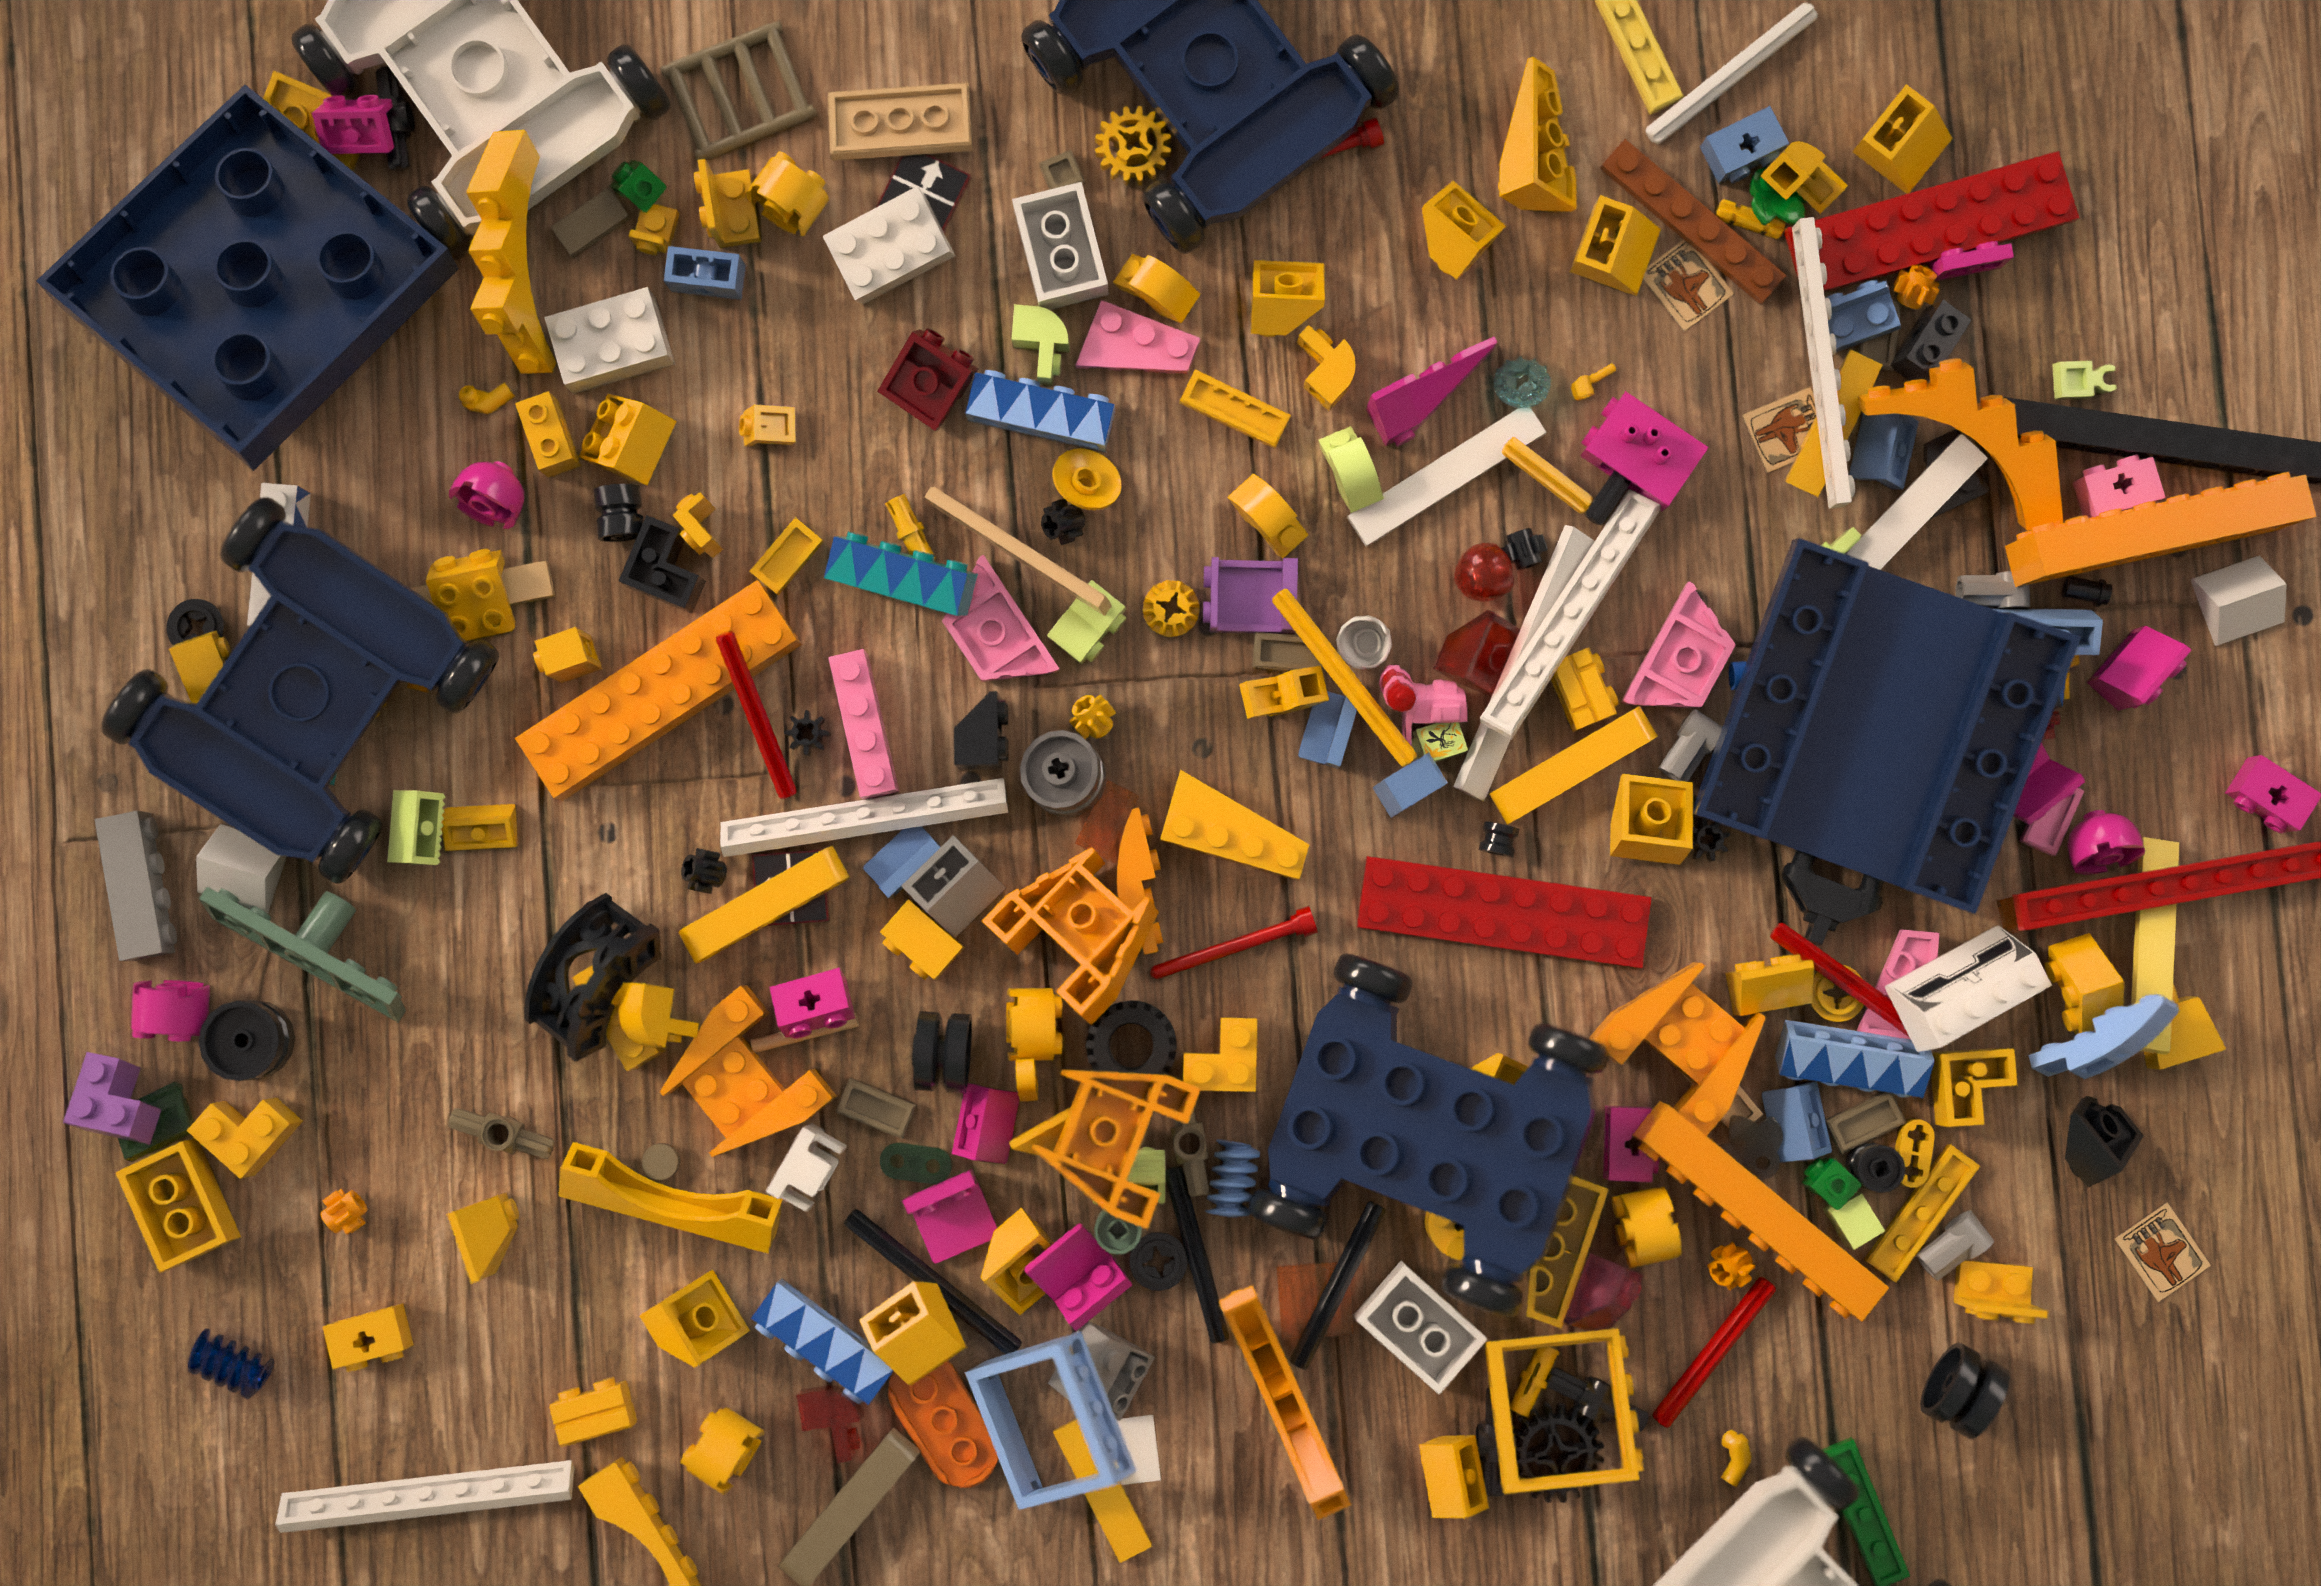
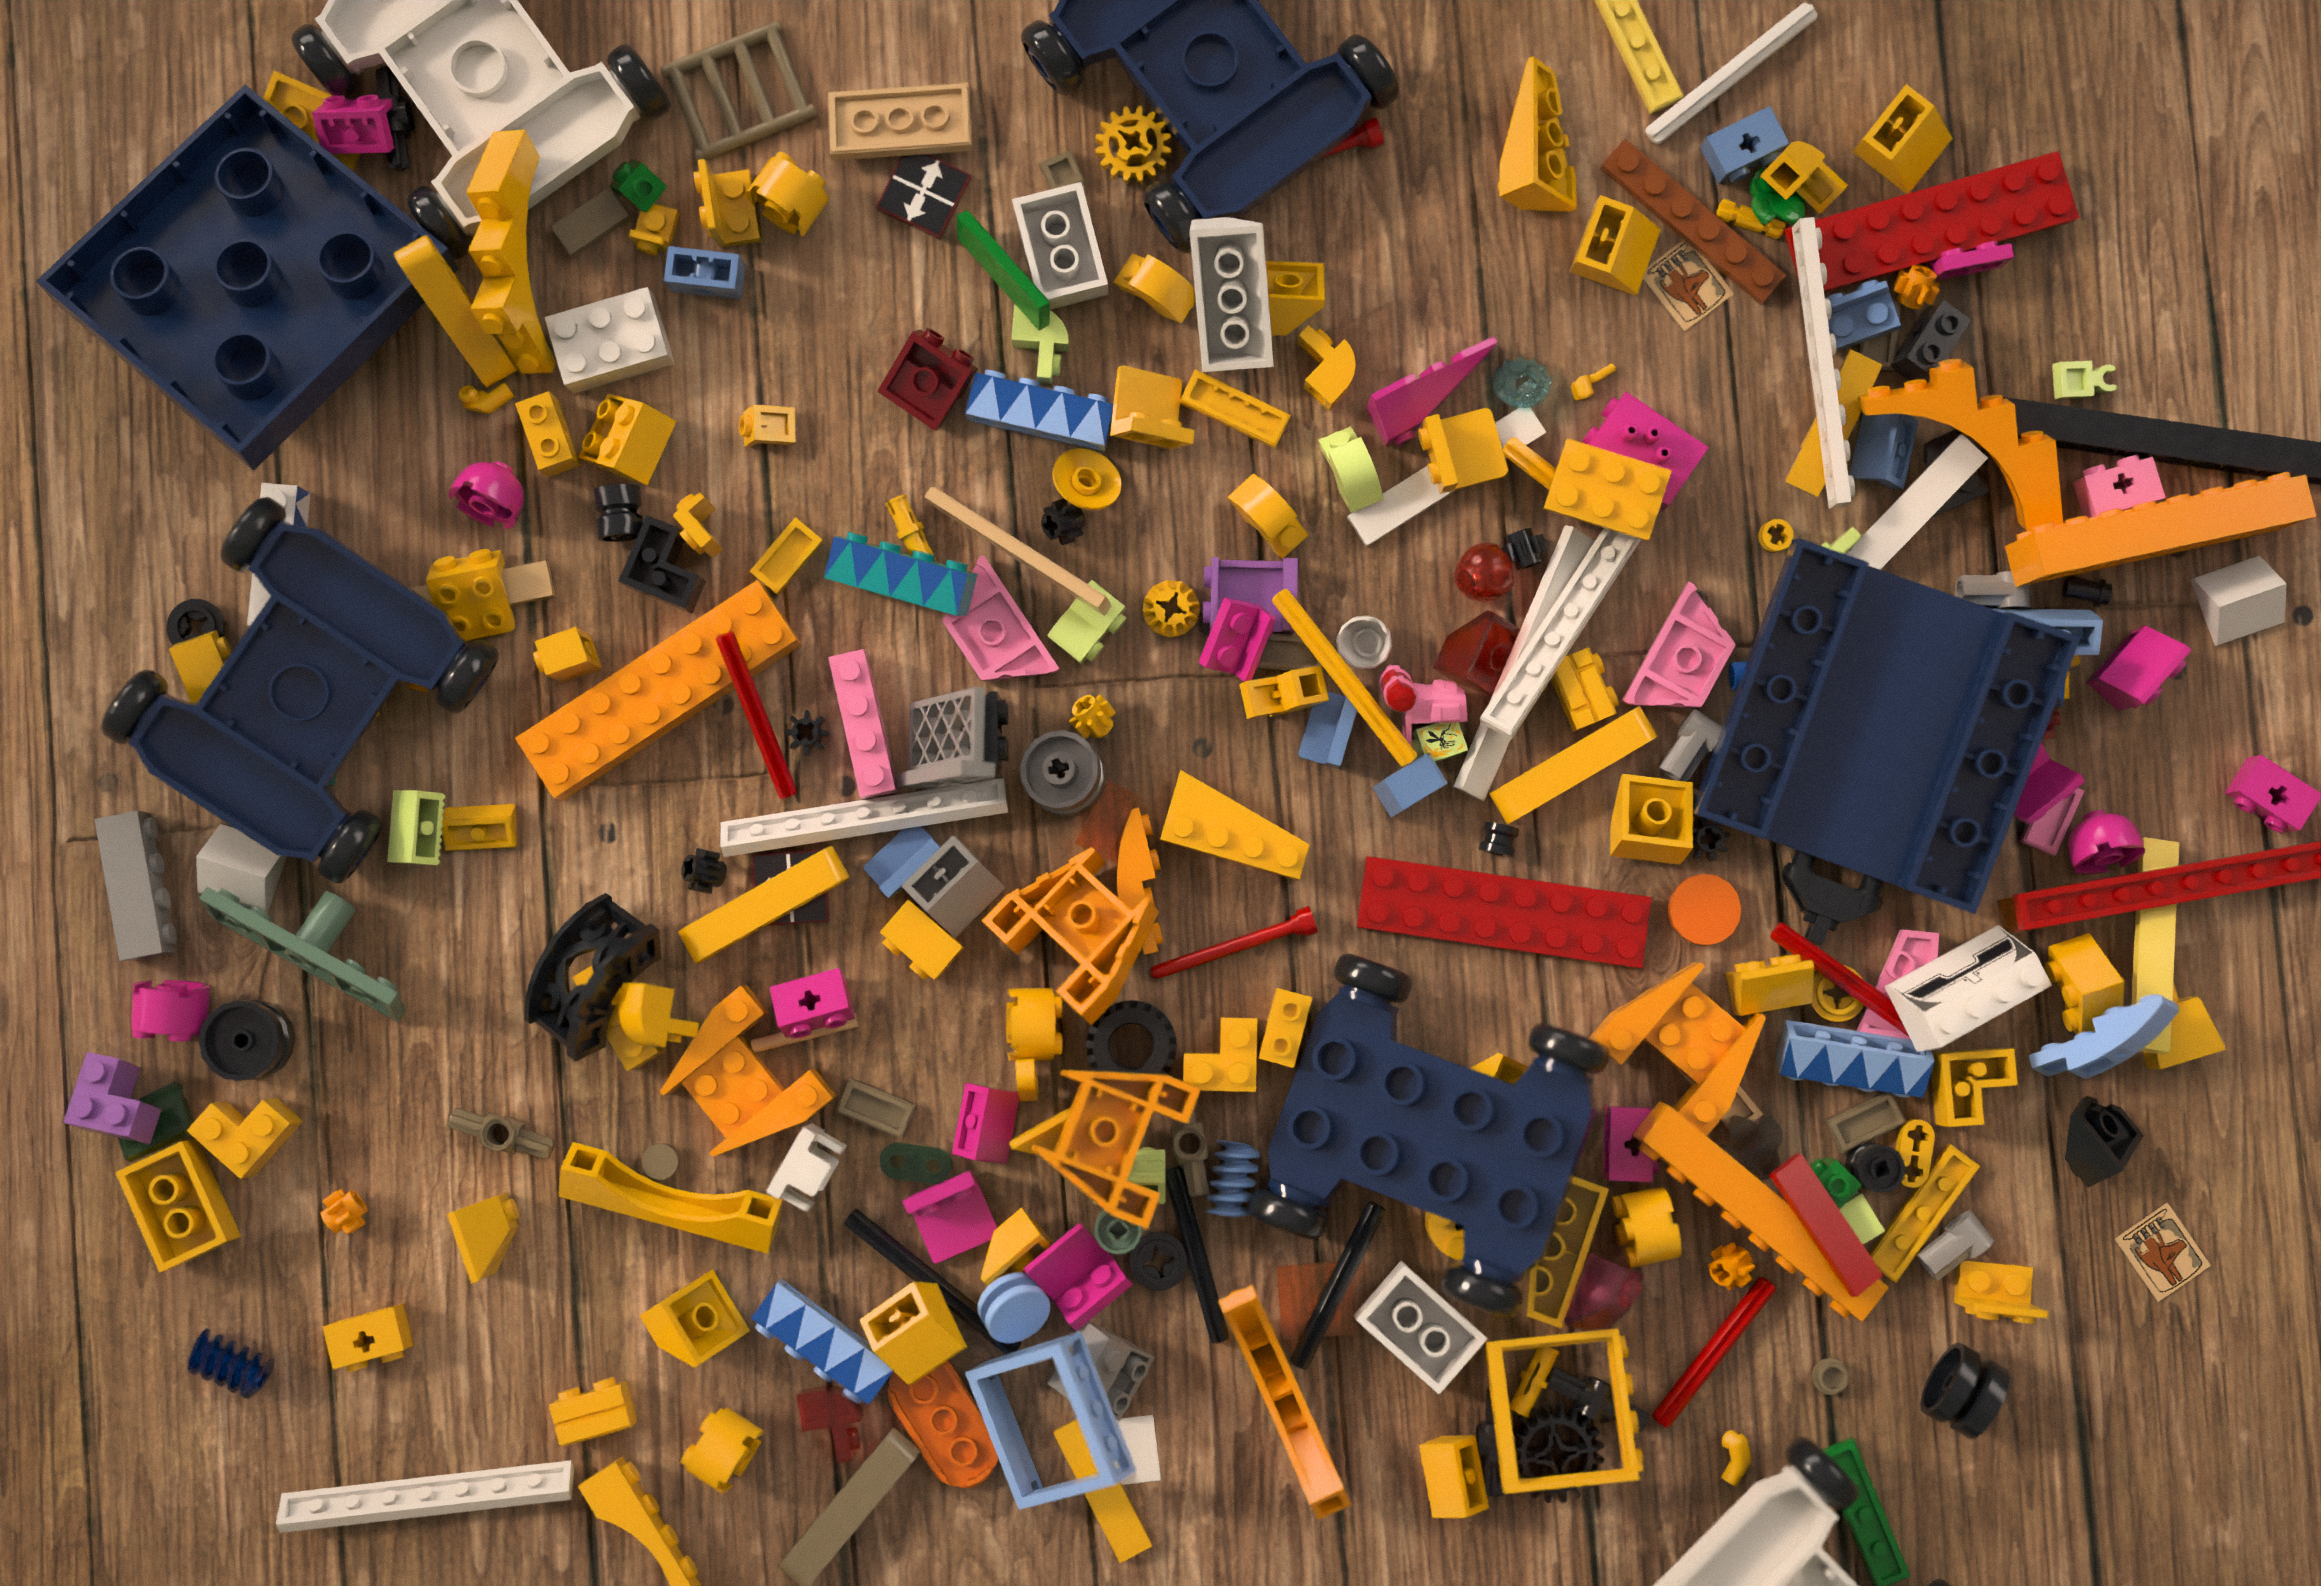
(452, 309): none -> yellow beam
(889, 245): white brick -> none
(939, 1051): black wheel -> none
(947, 767): none -> light grey fence
(1003, 270): none -> green tile
(1013, 1308): none -> light blue head
(1134, 342): bright pink wing -> none
(1148, 409): none -> yellow bracket
(1231, 294): none -> white slope
(1237, 638): none -> dark pink bracket
(1284, 1027): none -> yellow brick
(1458, 229): yellow slope -> none
(1462, 449): none -> yellow bracket
(1607, 489): none -> yellow brick
(1704, 909): none -> orange tile
(1781, 428): sticker -> none
(1786, 532): none -> yellow bush
(1801, 1121): medium blue panel -> none
(1826, 1225): none -> red tile
(1830, 1376): none -> dark tan plate

